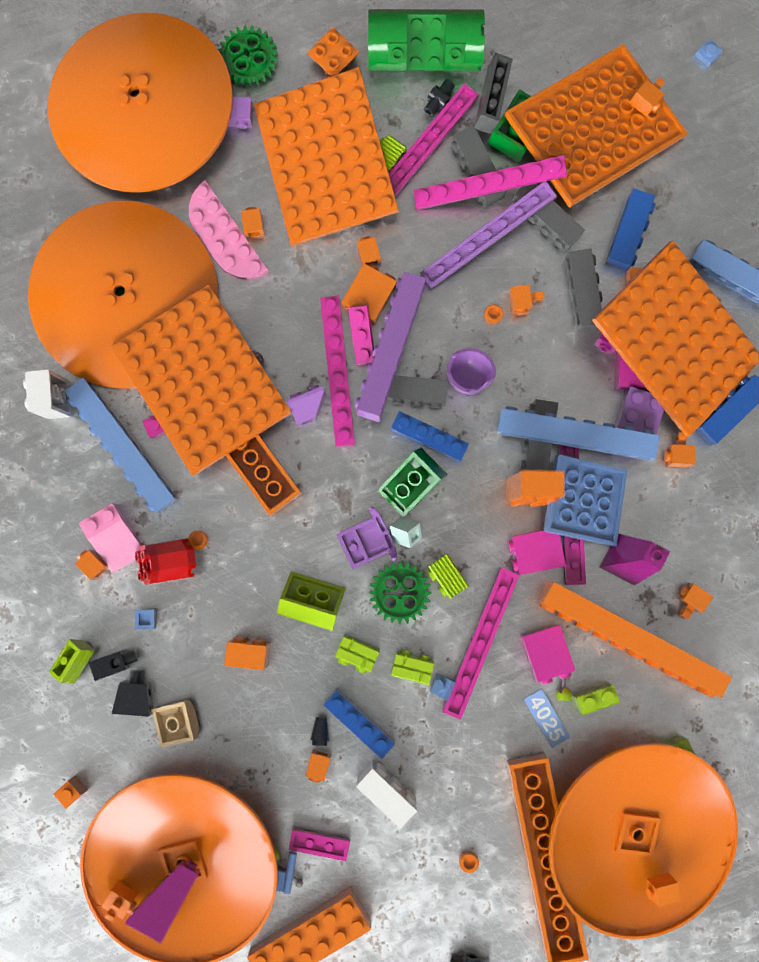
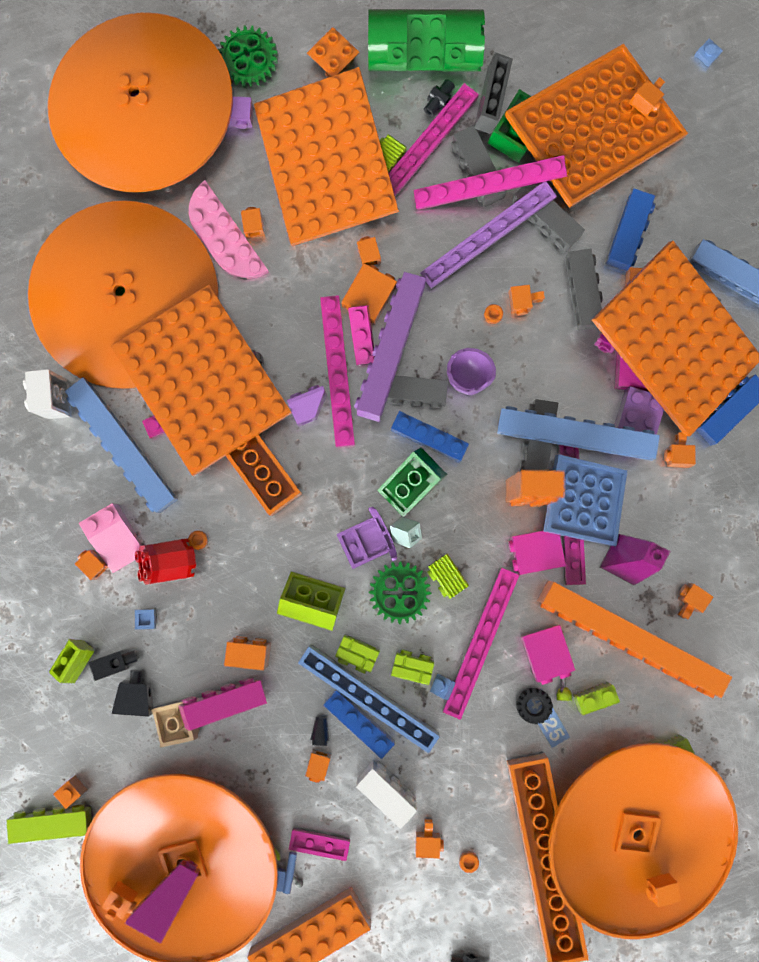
(48, 824): none -> lime brick
(222, 704): none -> dark pink brick
(369, 698): none -> medium blue brick
(428, 842): none -> orange brick
(546, 706): none -> black tyre

